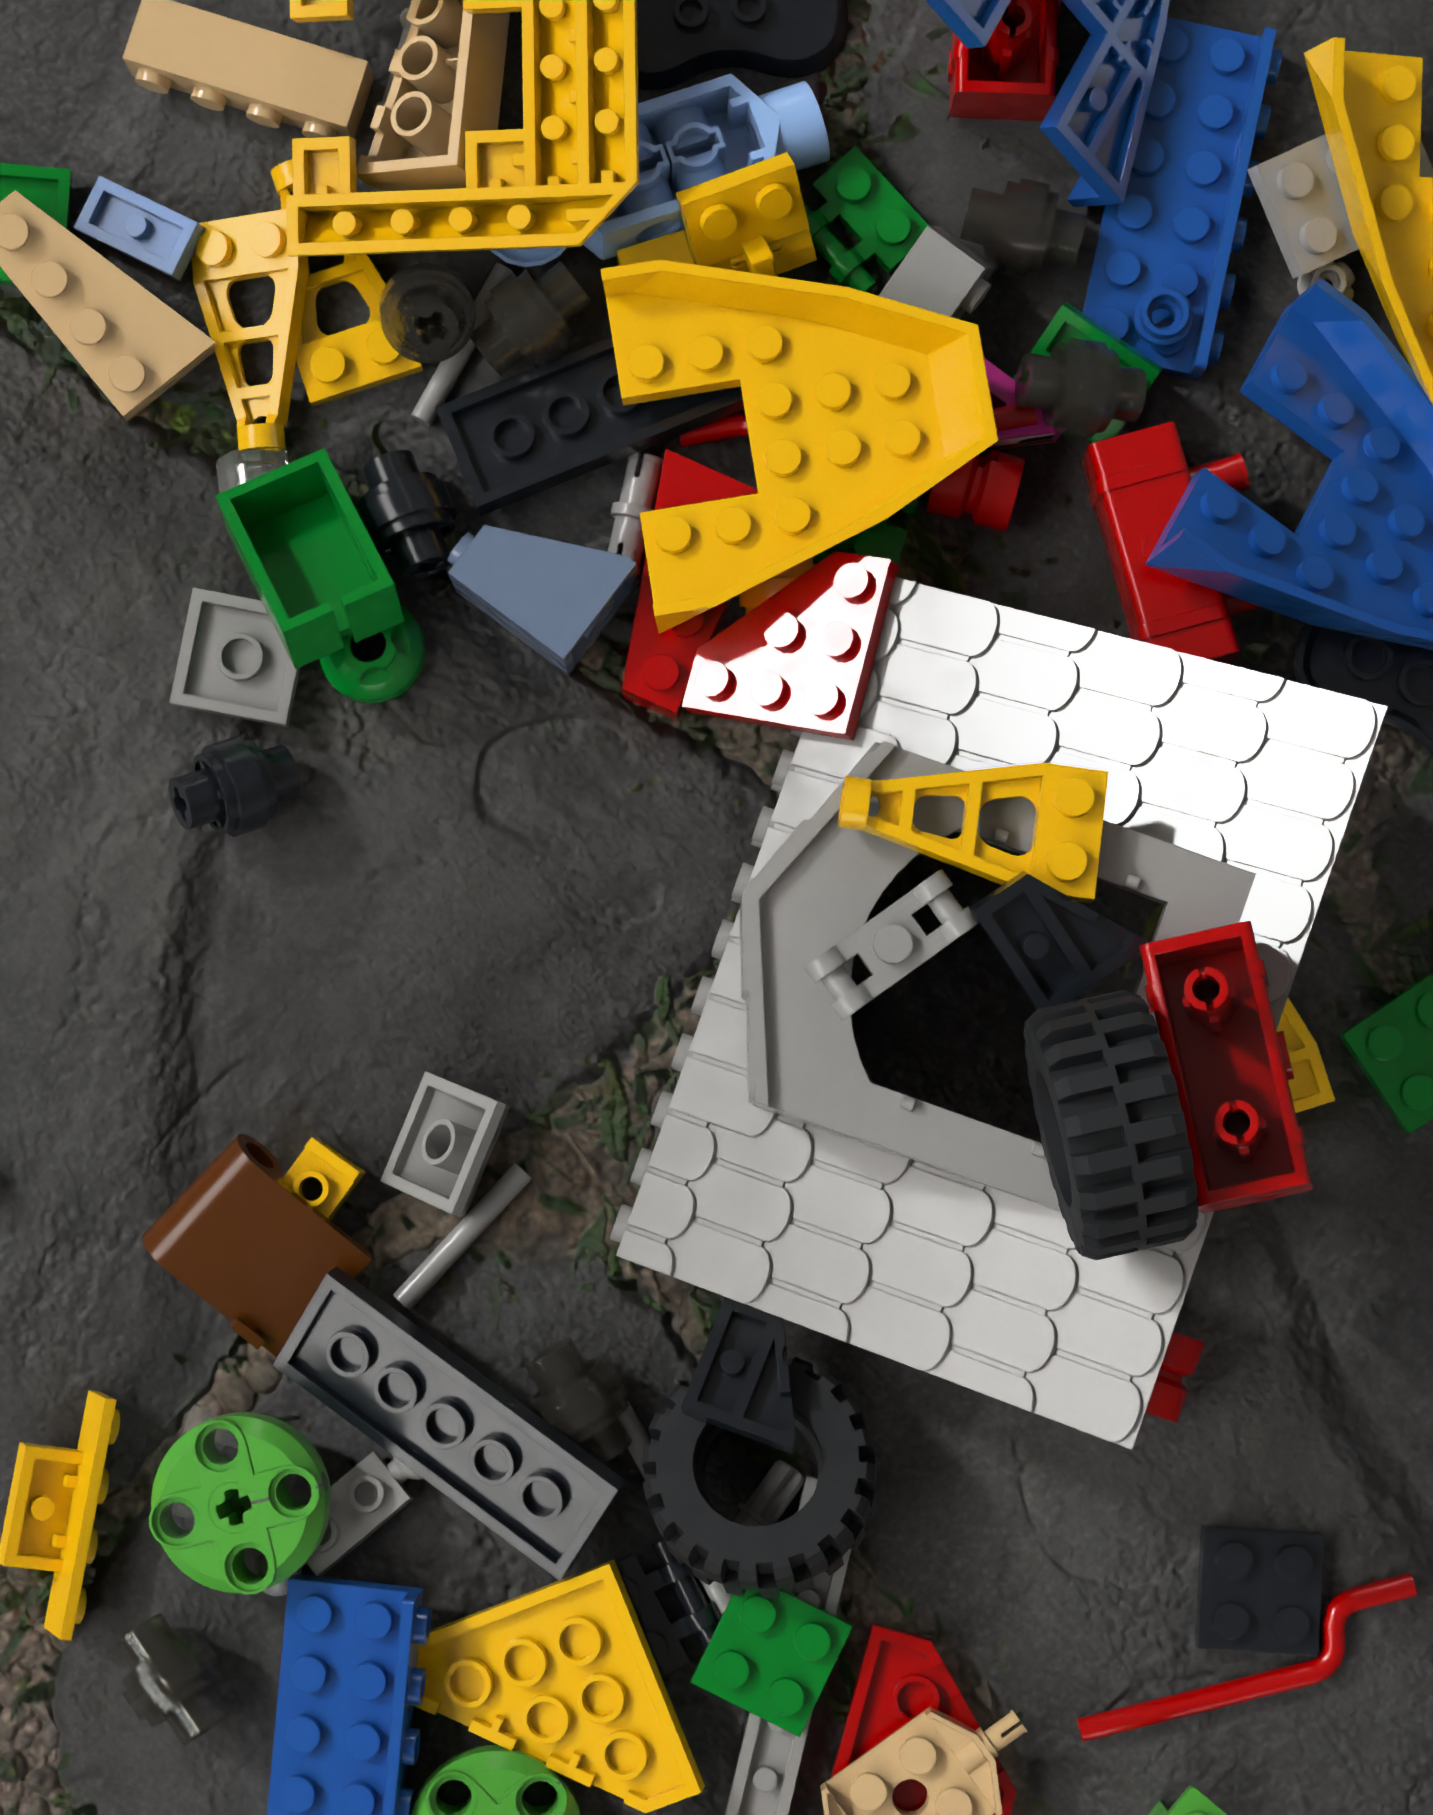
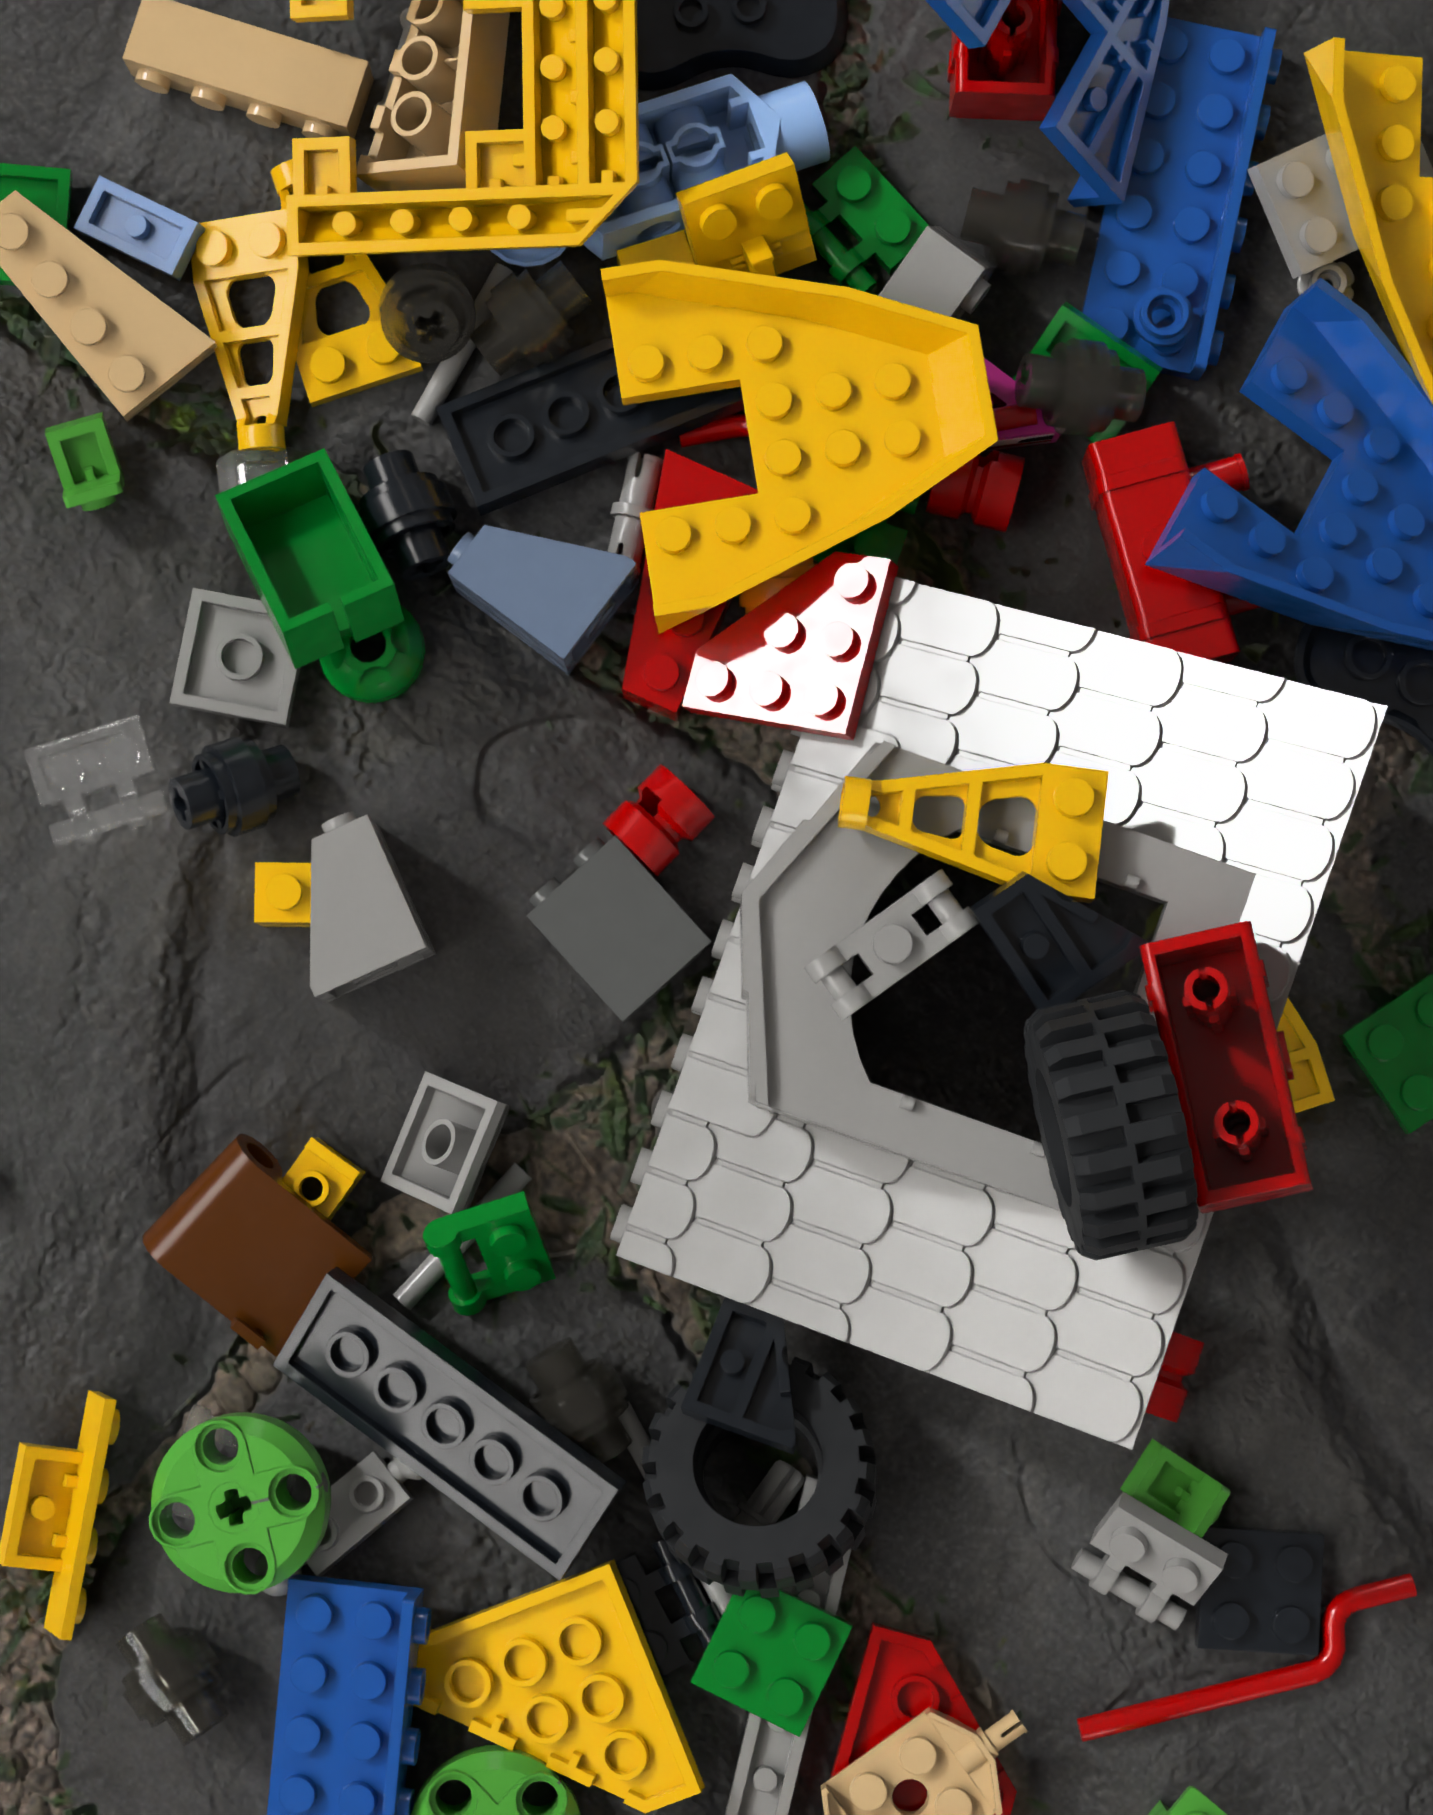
(86, 462): none -> bright green bracket
(92, 763): none -> clear plate
(282, 894): none -> yellow brick
(359, 910): none -> light grey slope
(507, 1242): none -> green plate
(617, 927): none -> dark grey brick
(659, 820): none -> red wheel
(1155, 1548): none -> light grey plate
(1176, 1489): none -> bright green bracket

